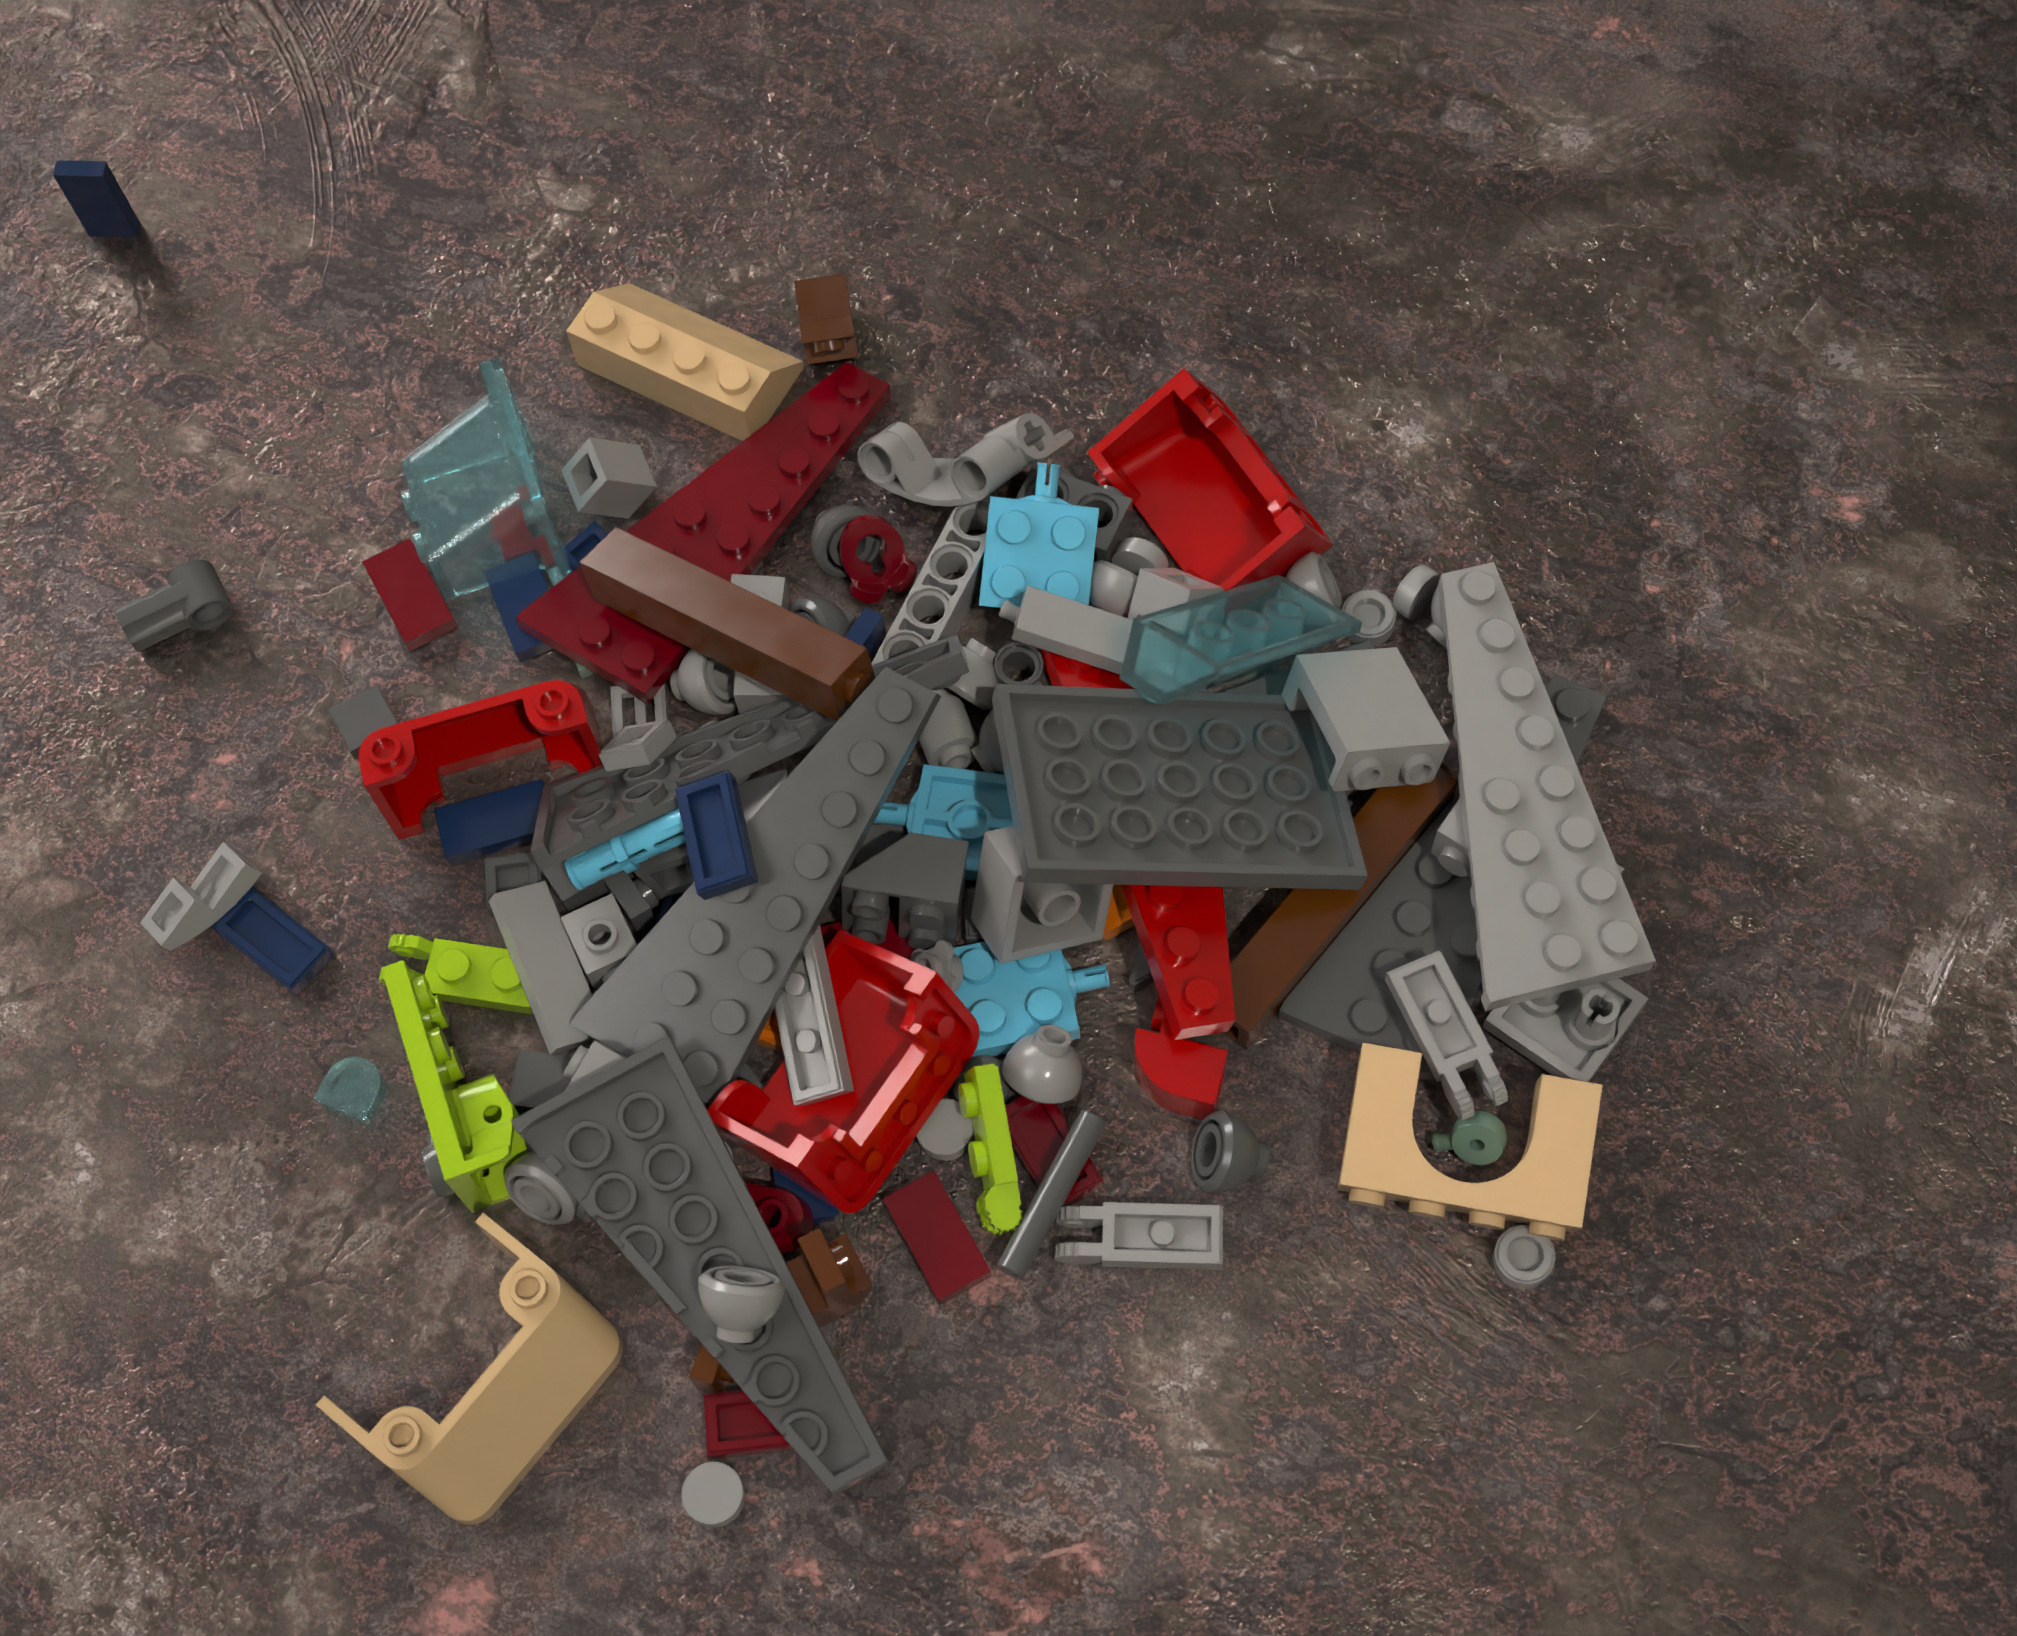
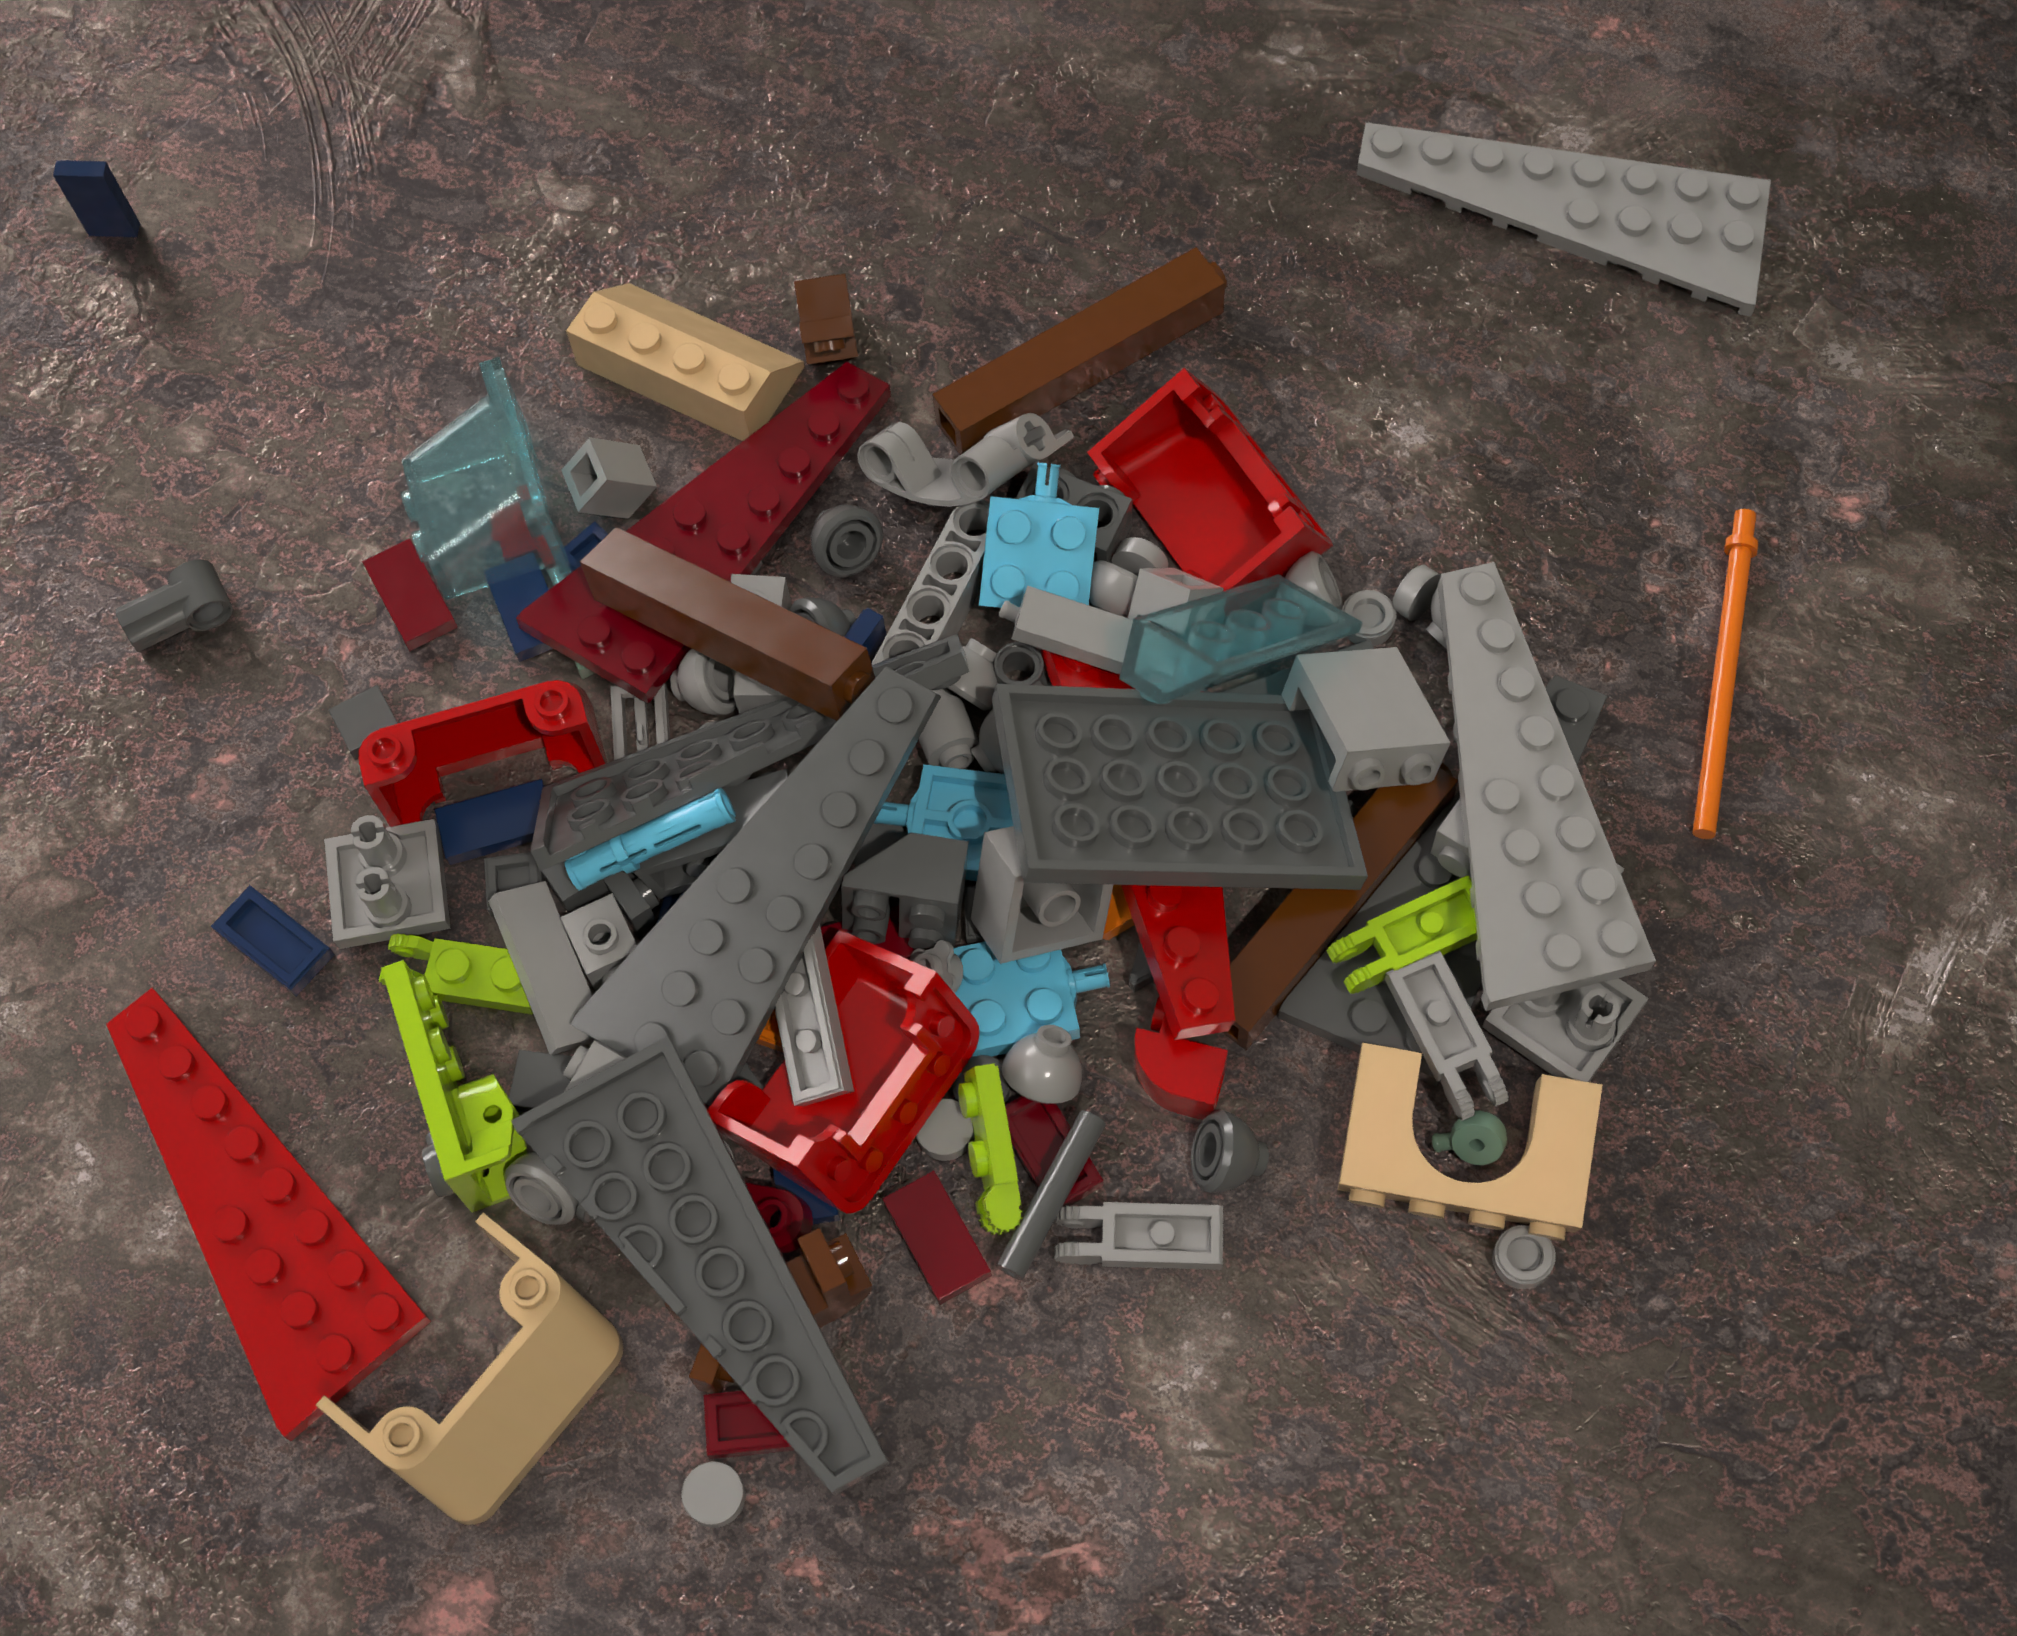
(190, 910): light grey slope -> none
(287, 1263): none -> red wing
(352, 1089): clear light blue tile -> none
(386, 881): none -> light grey plate
(637, 745): light grey tile -> none
(716, 835): dark blue tile -> none
(739, 1300): light grey brick -> none
(897, 571): dark red piece -> none
(1082, 349): none -> reddish brown brick
(1409, 933): none -> lime hinge
(1647, 216): none -> light grey wing
(1740, 547): none -> orange bar

